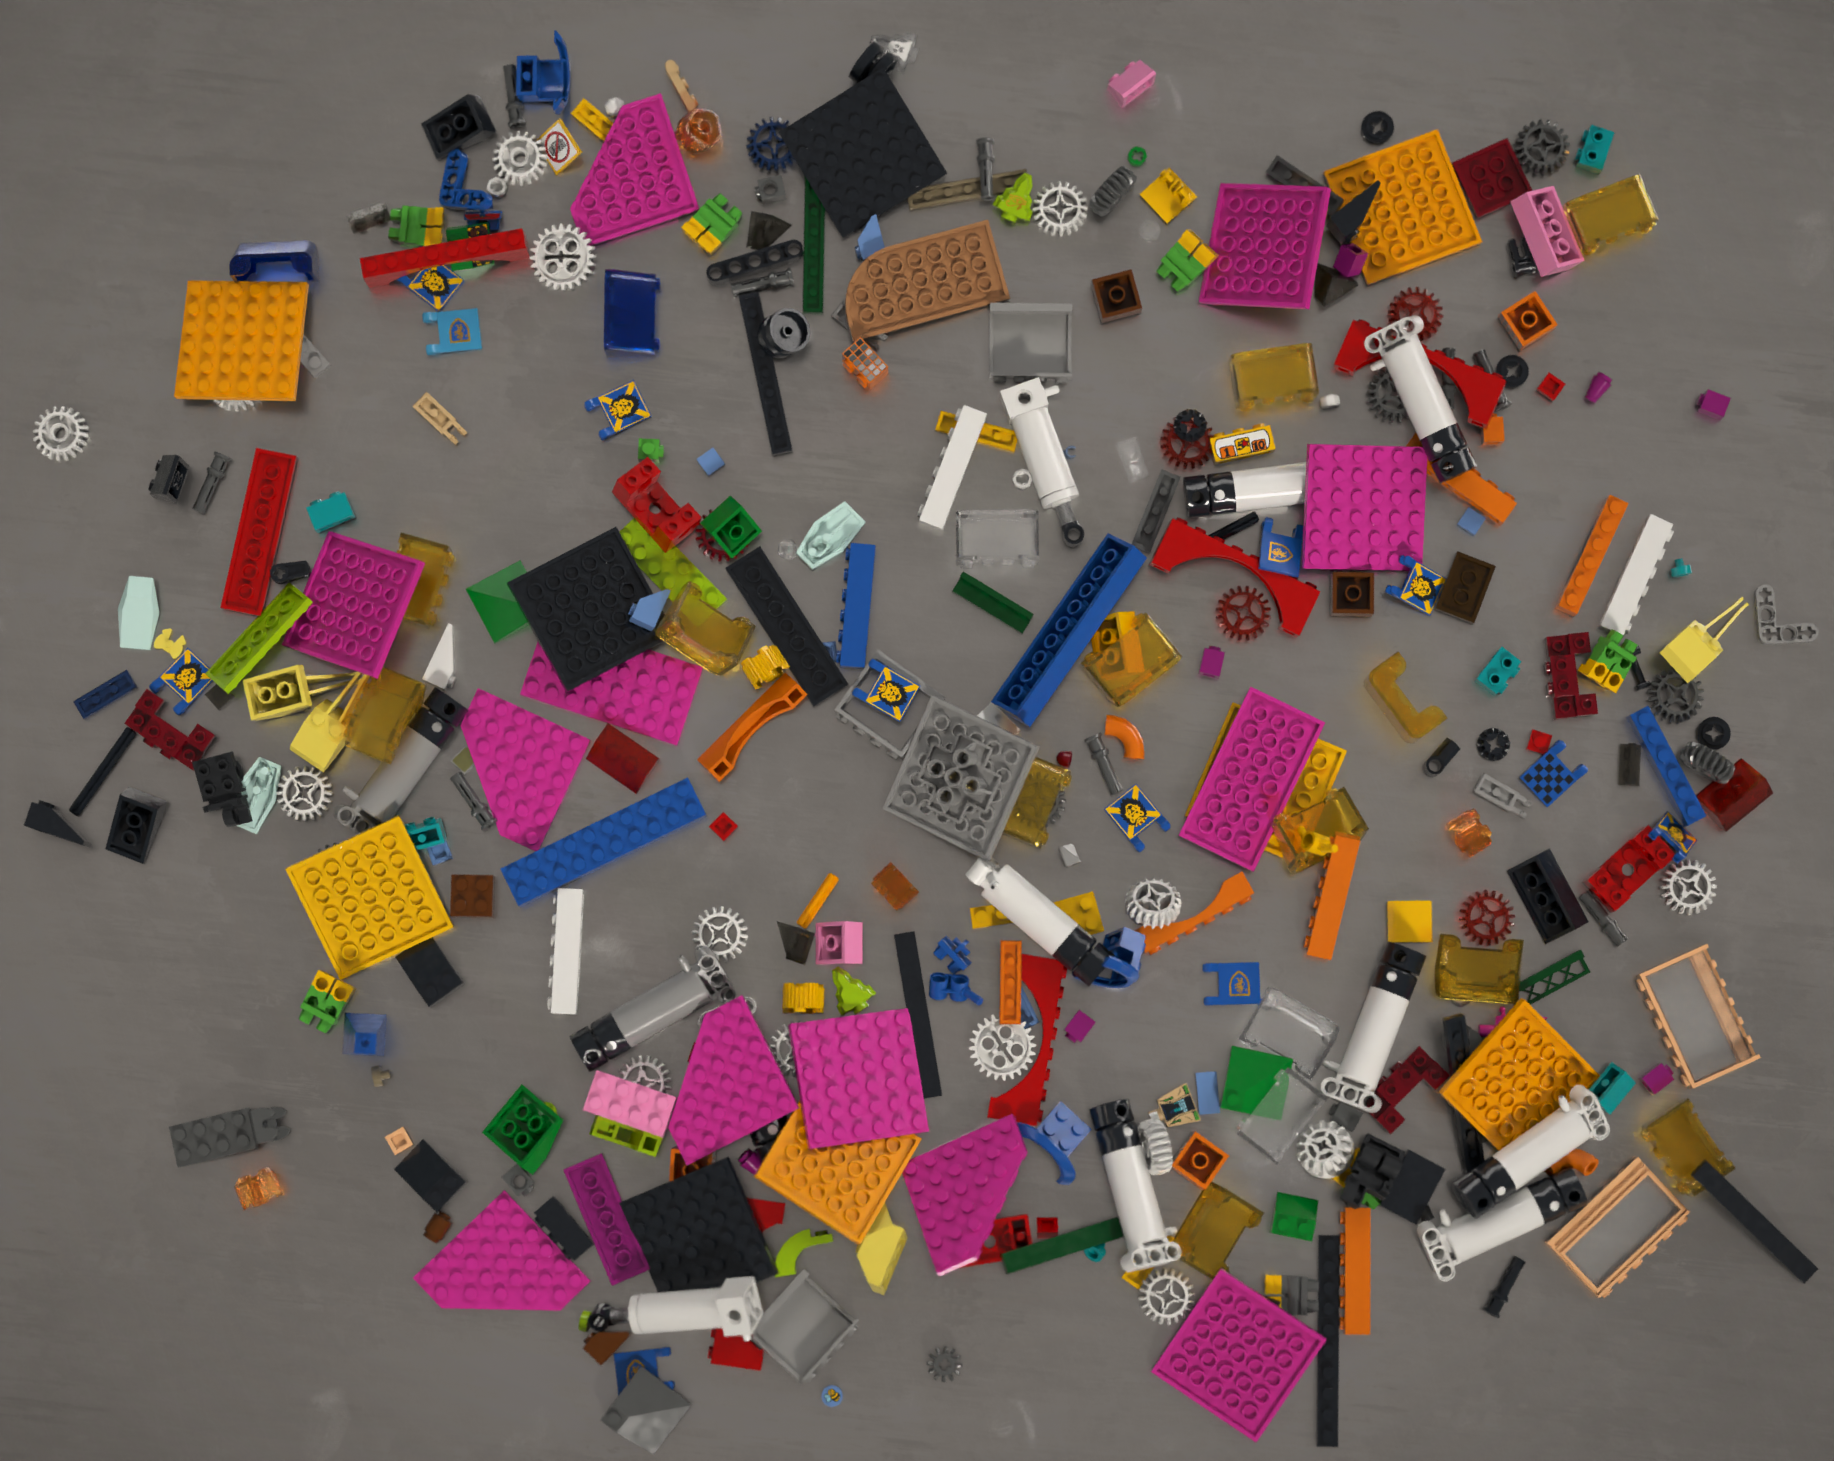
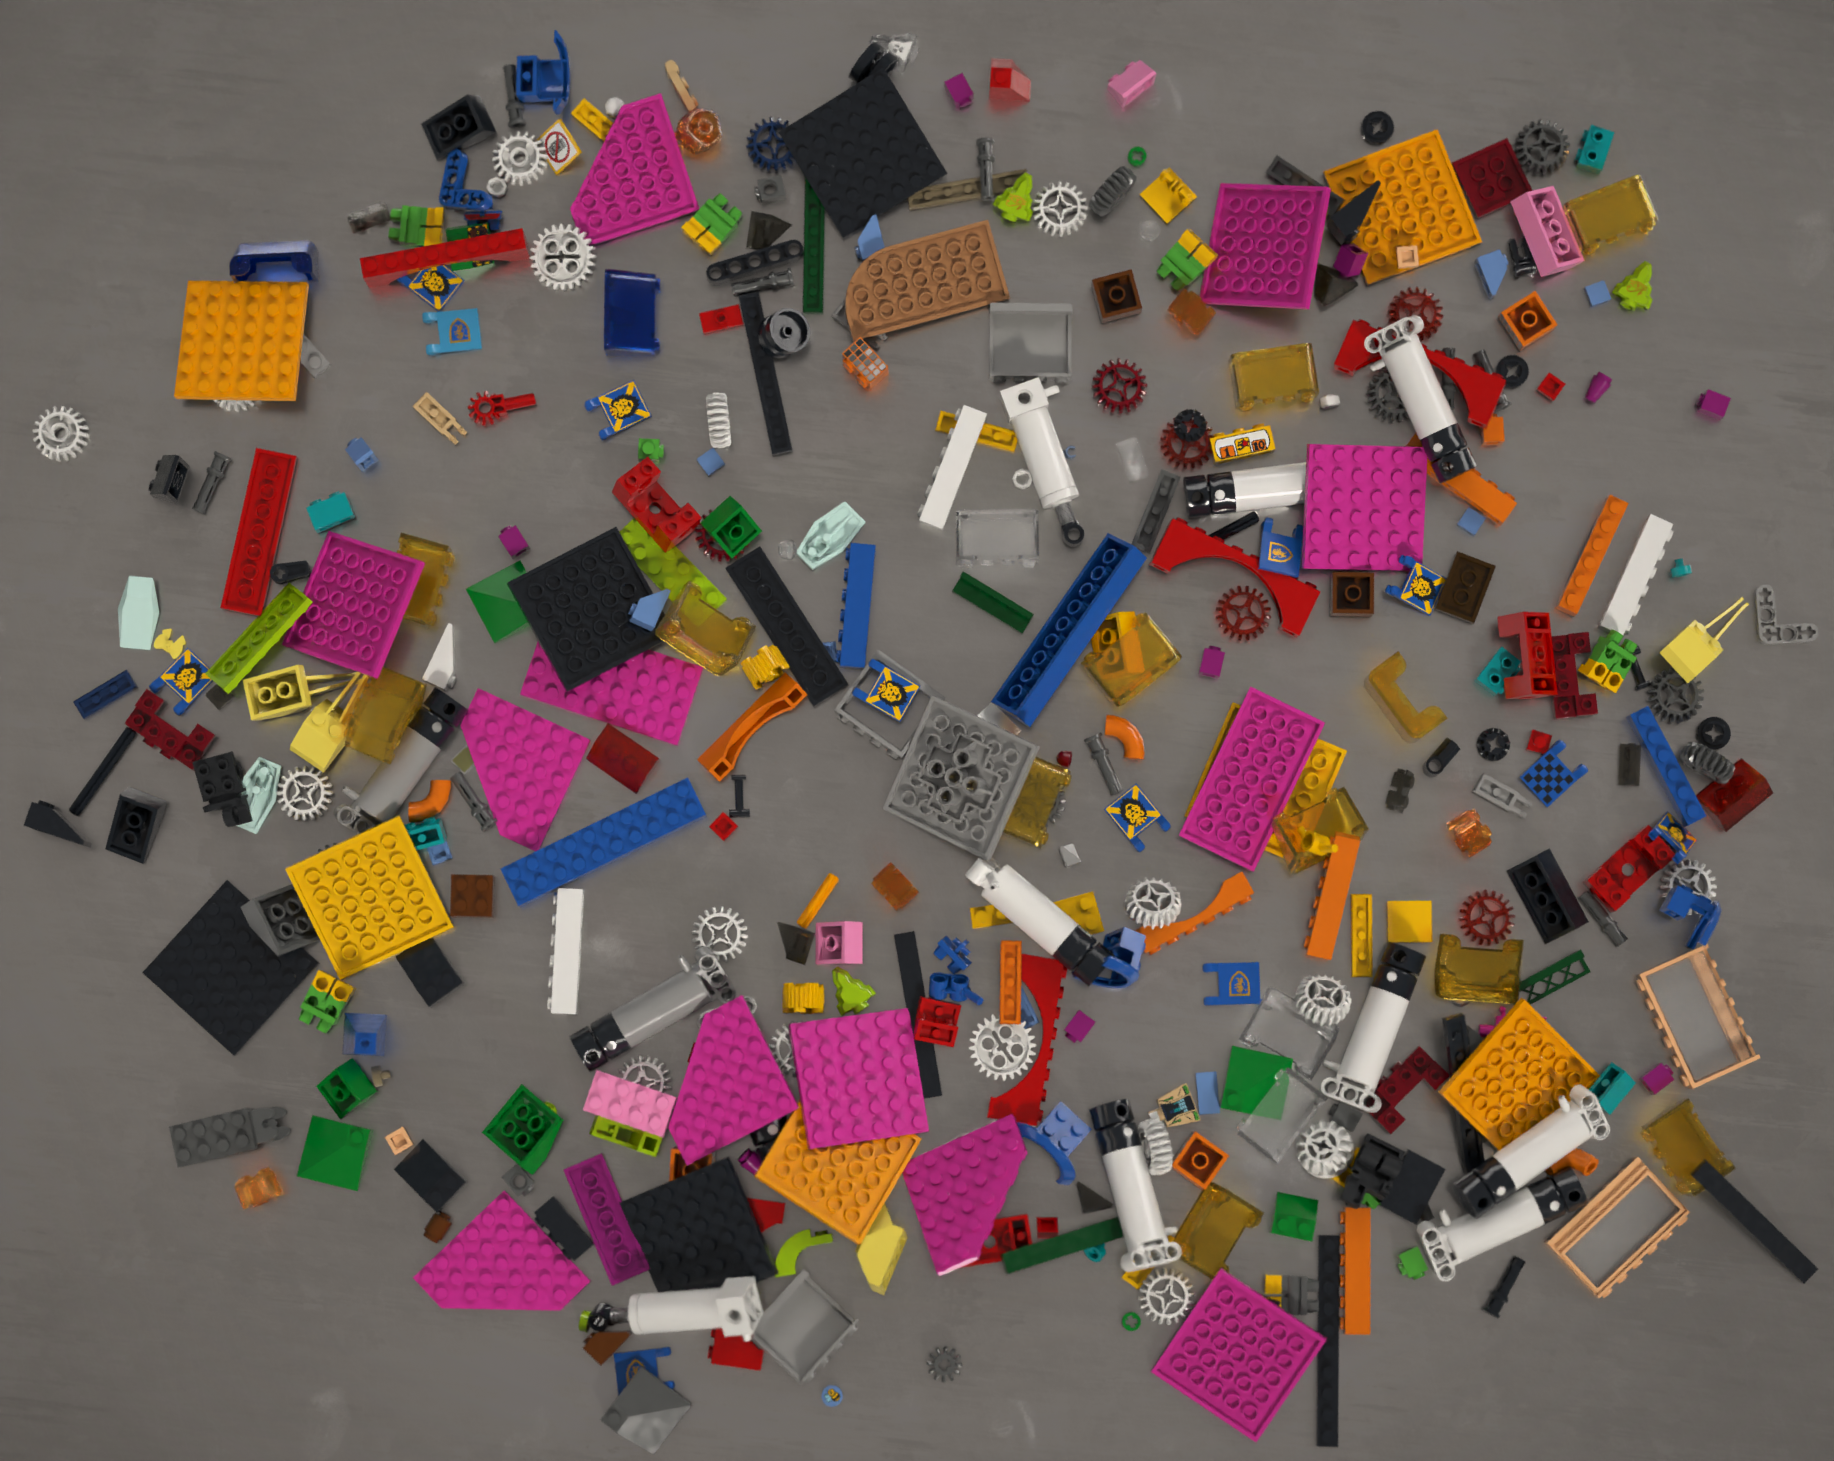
(227, 972): none -> black plate
(280, 920): none -> dark grey slope
(335, 1153): none -> green slope
(346, 1088): none -> green slope
(361, 453): none -> medium blue slope
(433, 802): none -> orange cylinder
(498, 404): none -> red gear
(513, 541): none -> magenta brick
(718, 420): none -> white gear
(721, 319): none -> red plate
(739, 810): none -> black piece
(936, 1021): none -> red slope
(959, 90): none -> magenta brick
(1008, 81): none -> red slope
(1090, 1200): none -> clear smoke slope
(1113, 369): none -> dark red gear
(1135, 1316): none -> green bush
(1191, 310): none -> clear orange brick
(1324, 994): none -> white gear
(1361, 935): none -> yellow tile
(1404, 782): none -> clear smoke hinge
(1407, 257): none -> light nougat plate
(1412, 1263): none -> bright green brick
(1492, 270): none -> medium blue slope
(1538, 671): none -> red plate
(1597, 293): none -> medium blue tile
(1636, 288): none -> lime rock
(1677, 906): none -> blue piece

